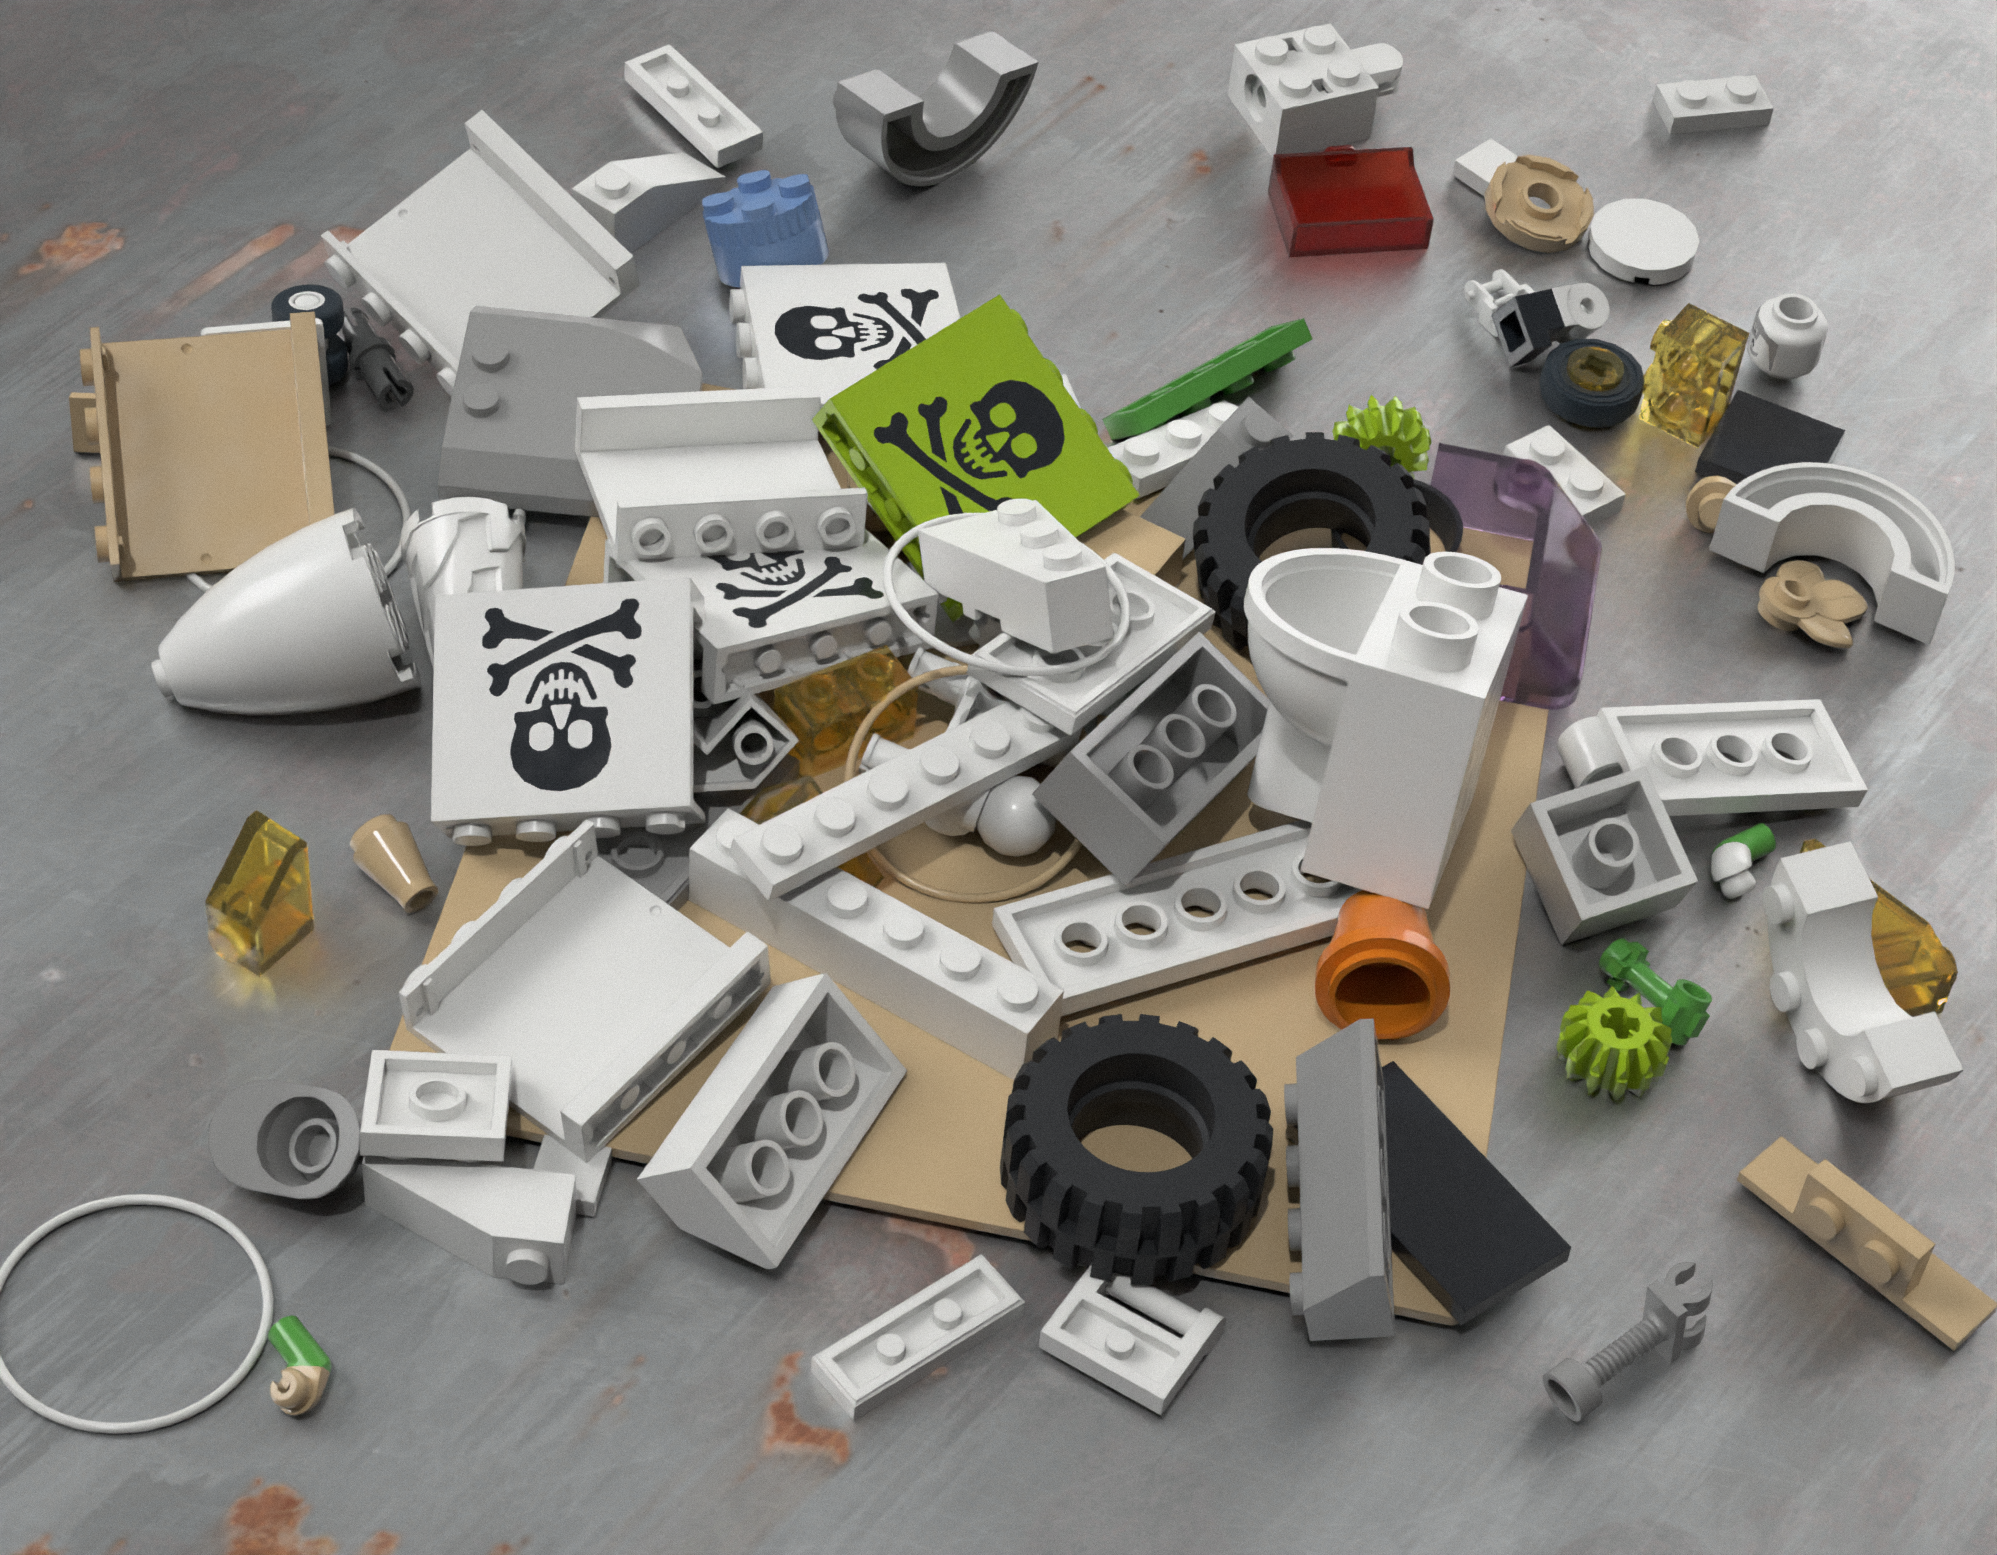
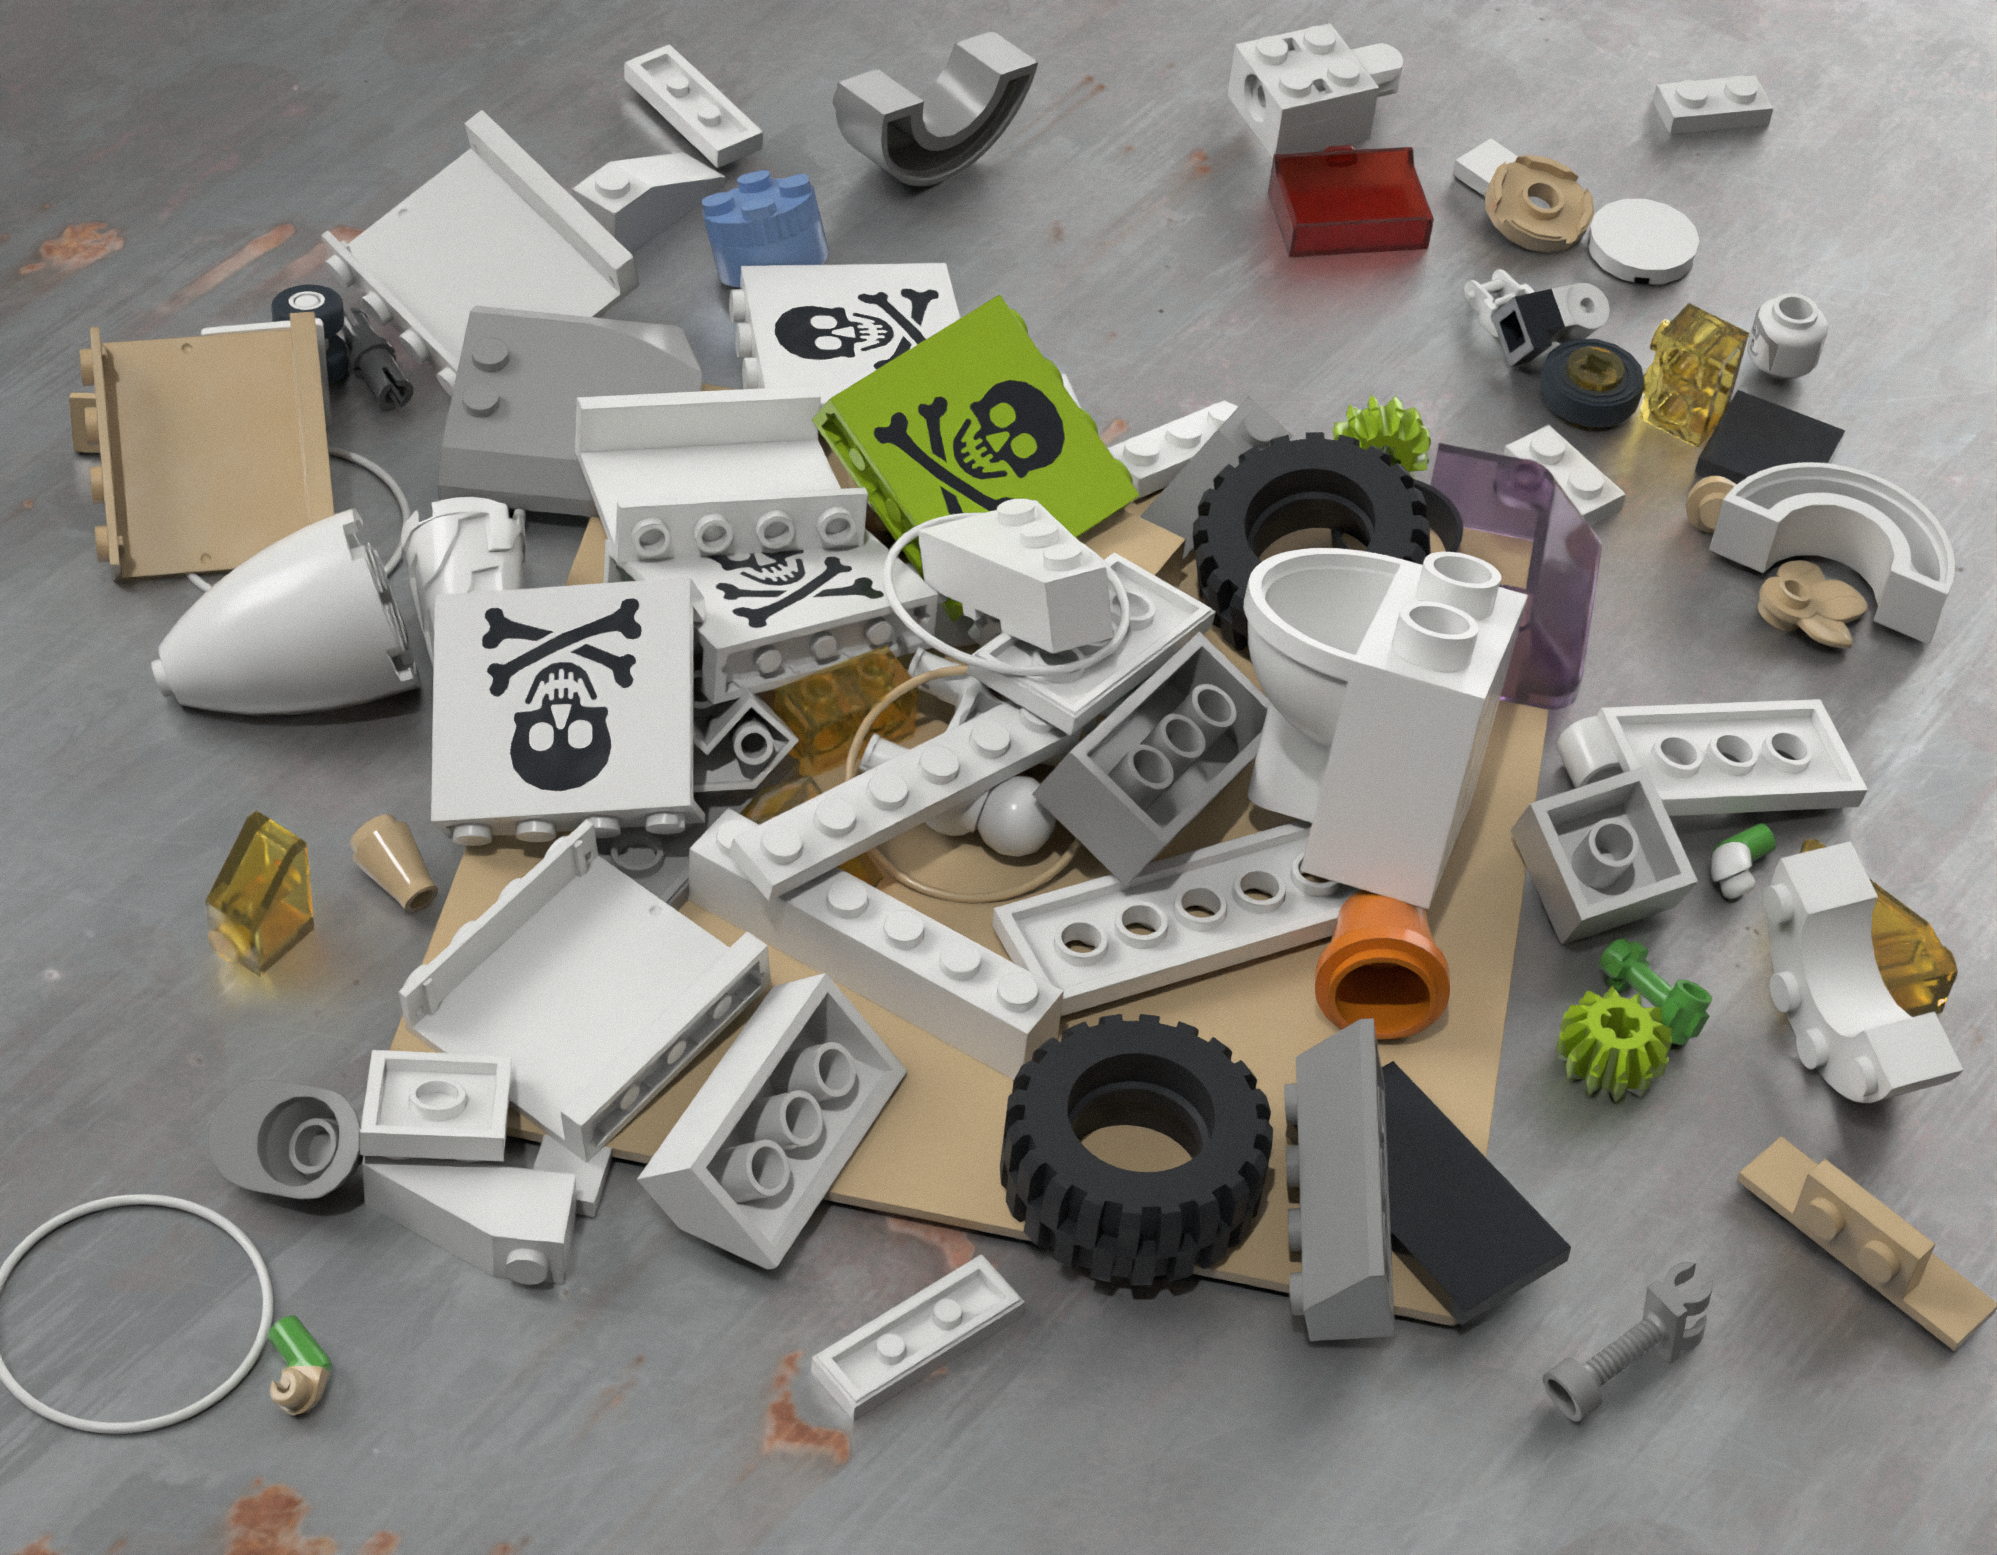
(1126, 1348): white plate -> none
(1225, 372): bright green plate -> none

